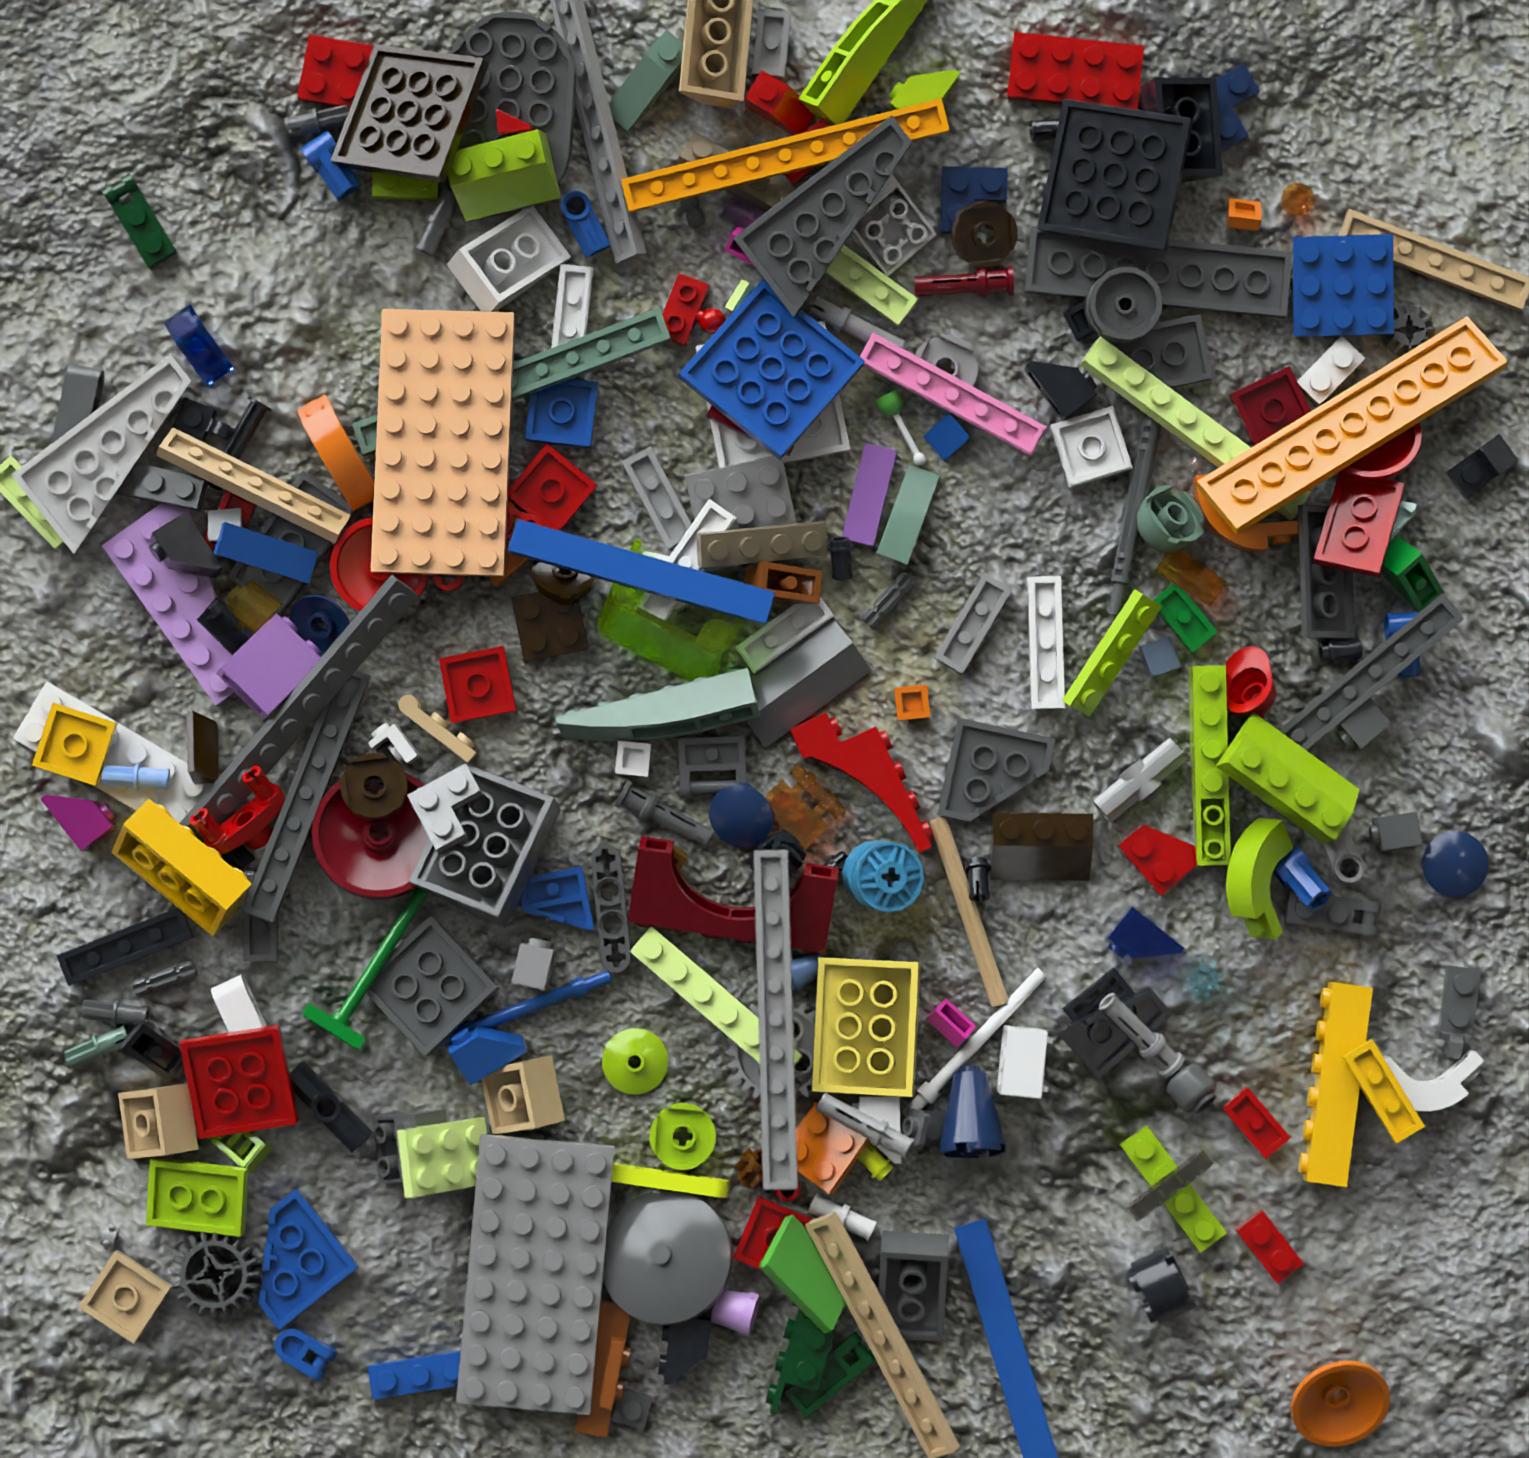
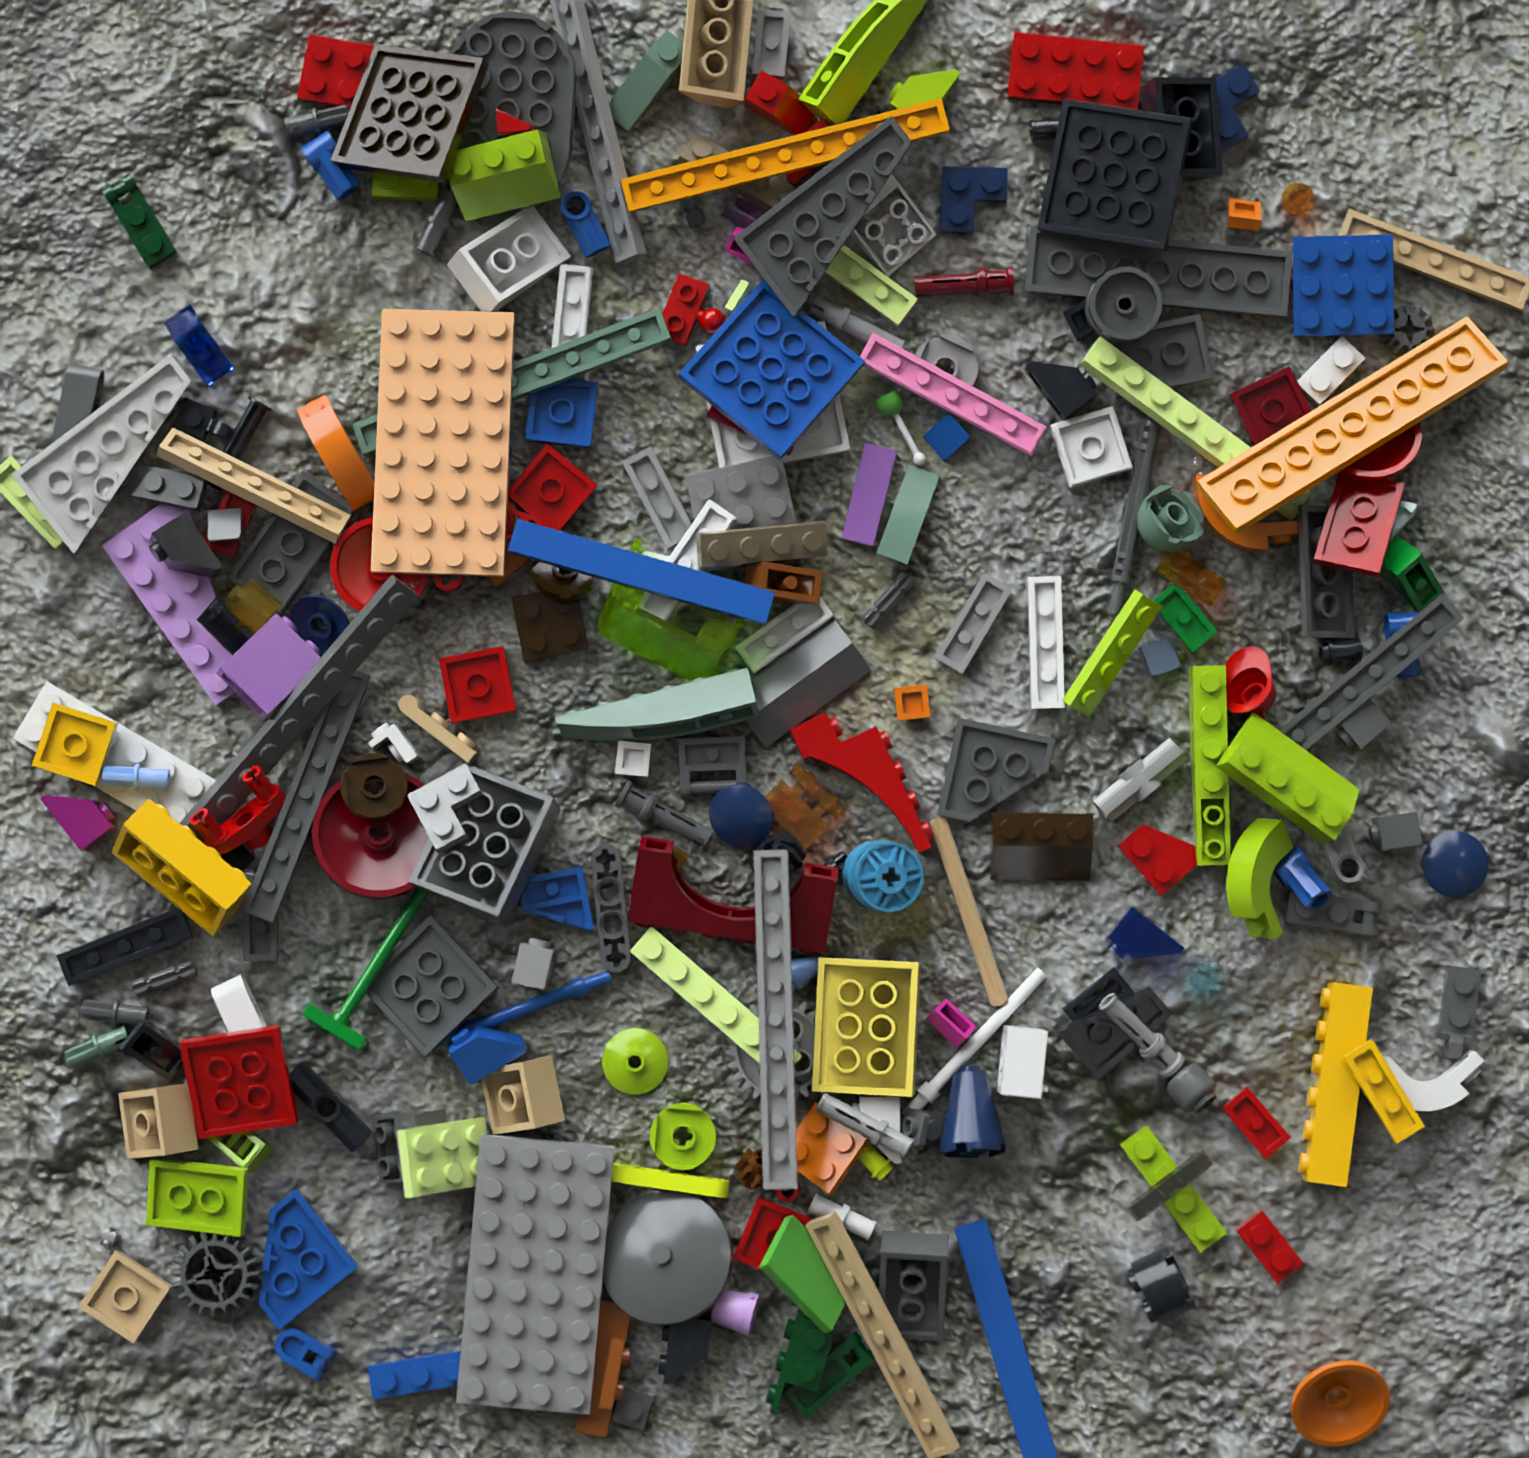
(202, 748): dark brown slope -> none
(265, 552): blue tile -> none
(840, 557): black pin -> none
(977, 871): black pin -> none
(997, 246): dark brown plate -> none
(1482, 466): black slope -> none

